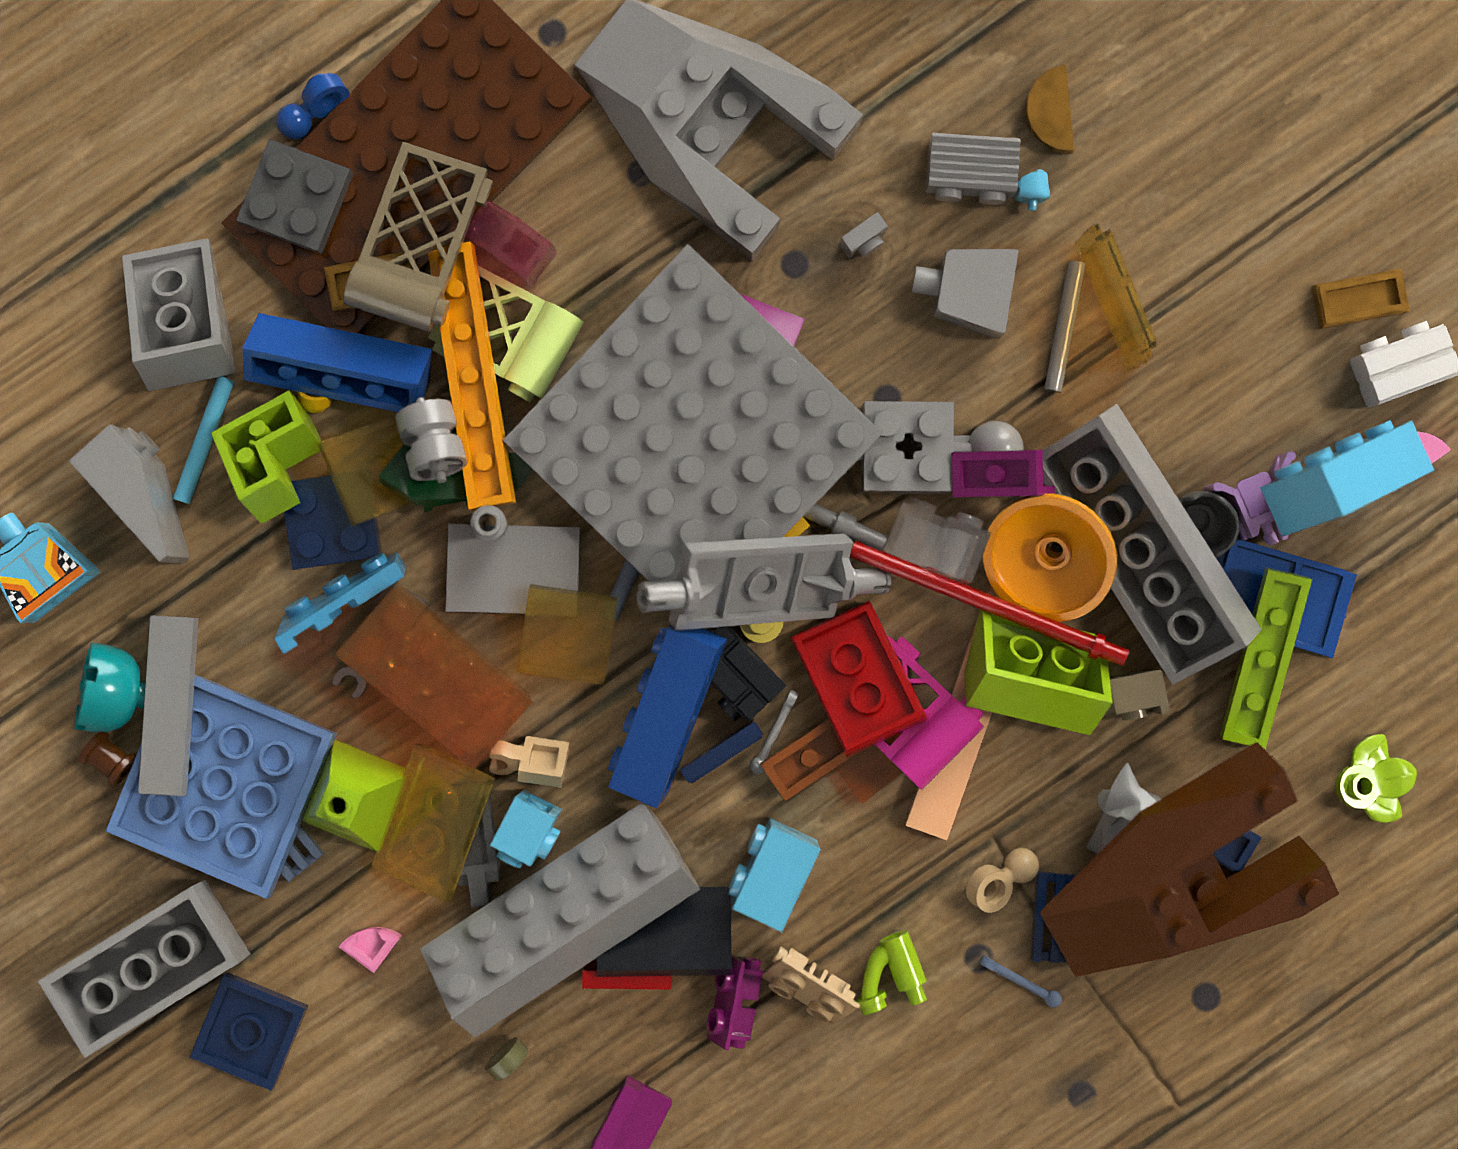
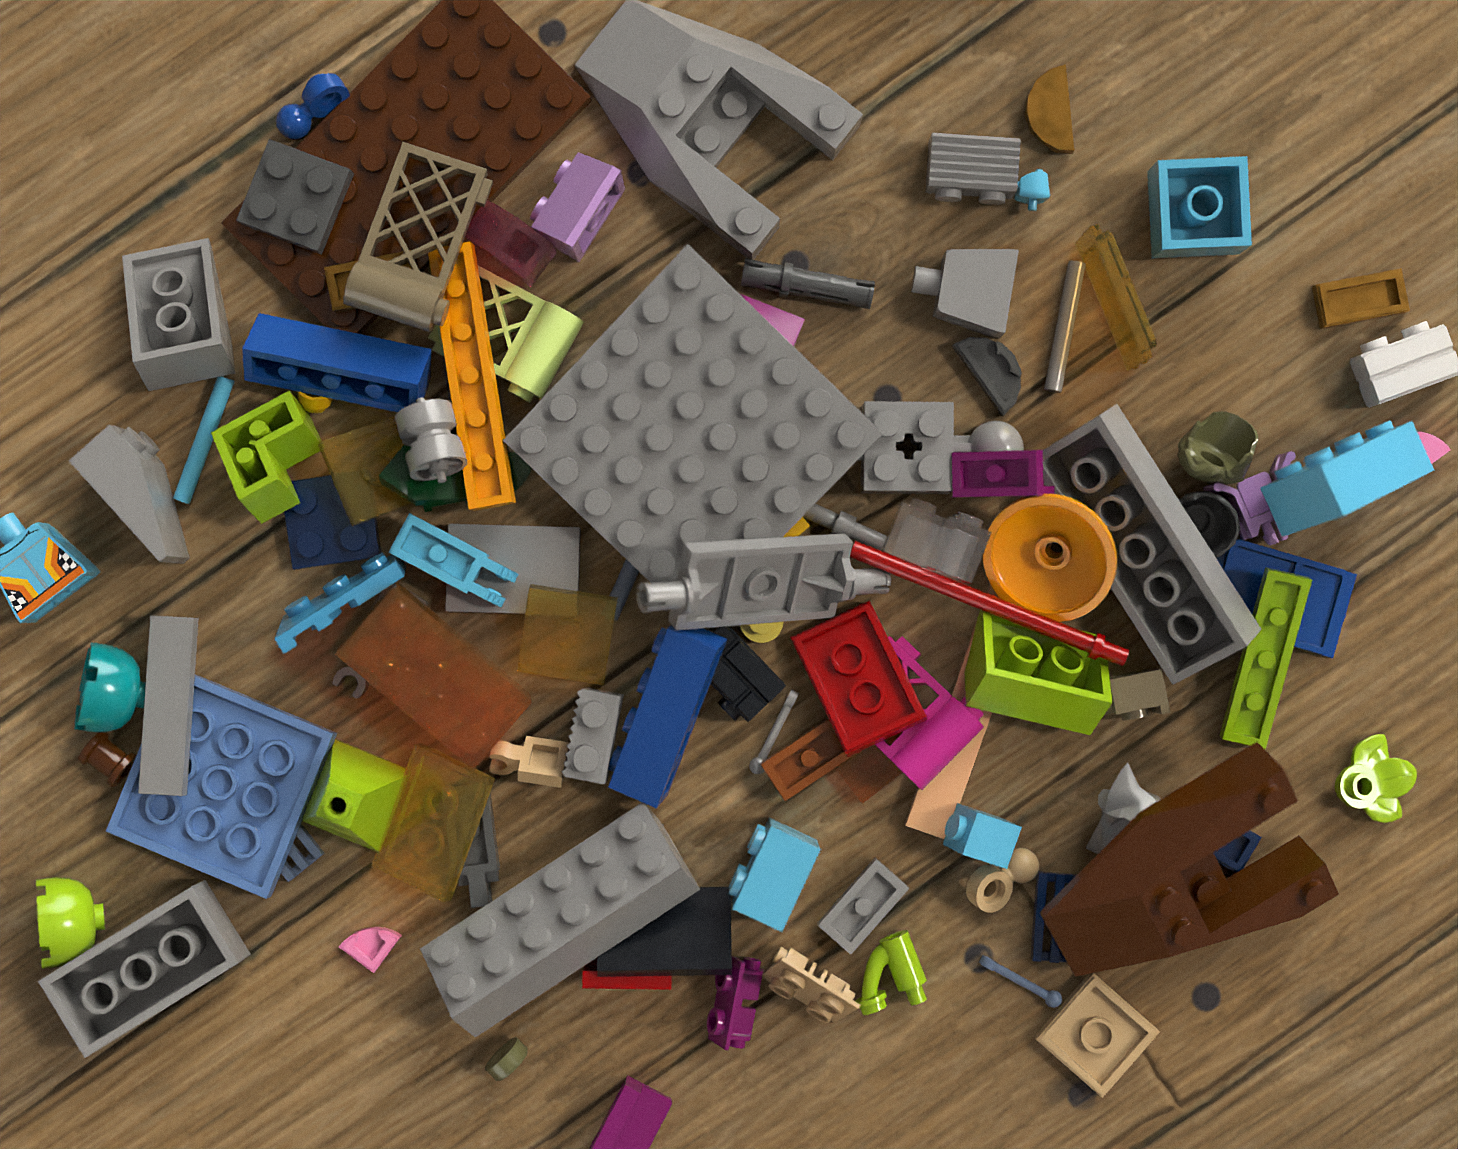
(66, 920): none -> lime cylinder
(249, 1031): dark blue plate -> none
(448, 558): none -> medium azure hinge
(478, 523): light grey pin -> none
(527, 830): medium azure brick -> none
(578, 204): none -> lavender slope
(593, 735): none -> light grey brick
(721, 752): dark blue tile -> none
(807, 283): none -> dark grey pin
(863, 906): none -> light grey plate
(864, 237): light grey plate -> none
(981, 835): none -> medium azure brick
(993, 369): none -> dark grey tile
(1096, 1034): none -> tan tile
(1199, 207): none -> medium azure brick
(1218, 448): none -> olive hair

